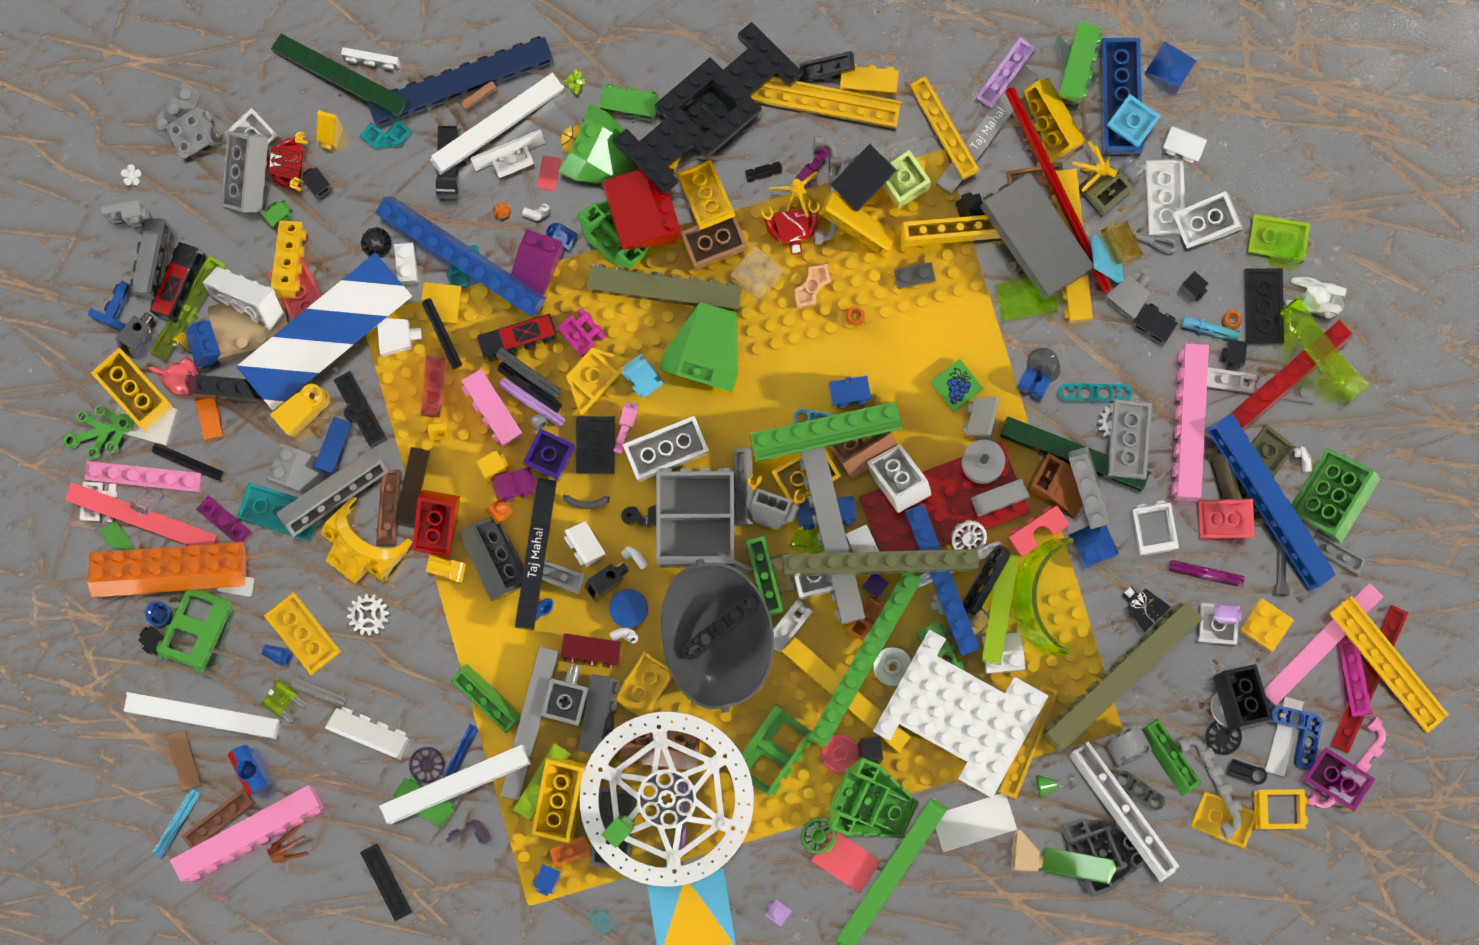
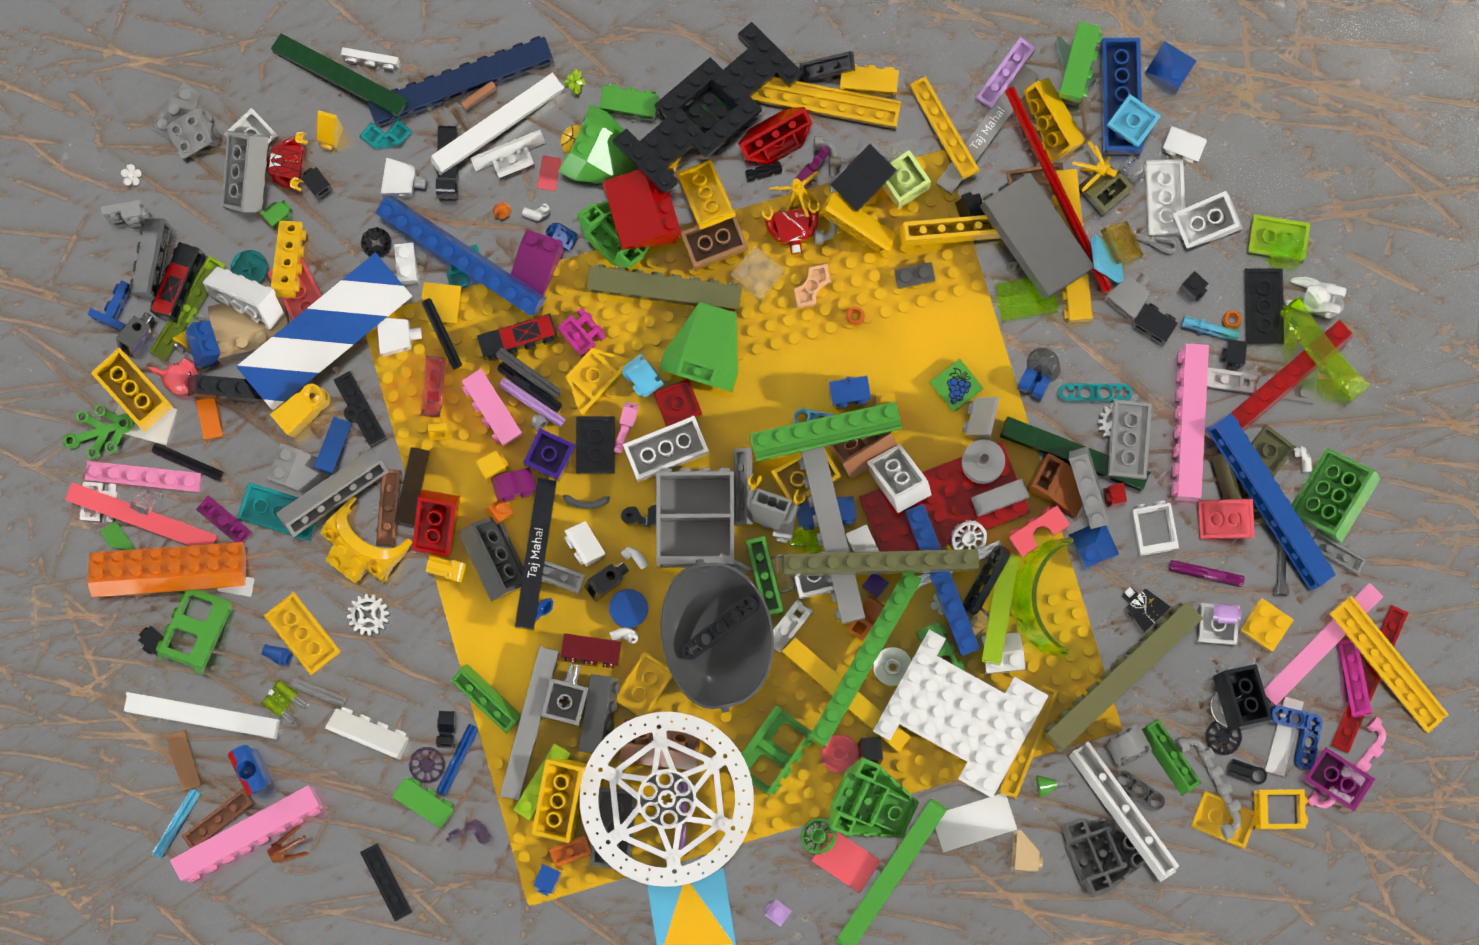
(158, 614): blue wheel -> none
(250, 265): none -> teal tile
(400, 179): none -> white torso
(446, 729): none -> black leg
(455, 784): white tile -> none
(601, 921): clear light blue brick -> none
(618, 830): bright green brick -> none
(677, 402): none -> red tile
(776, 136): none -> red wedge
(784, 533): none -> white bracket
(1078, 865): bright green slope -> none
(1115, 495): none -> red brick

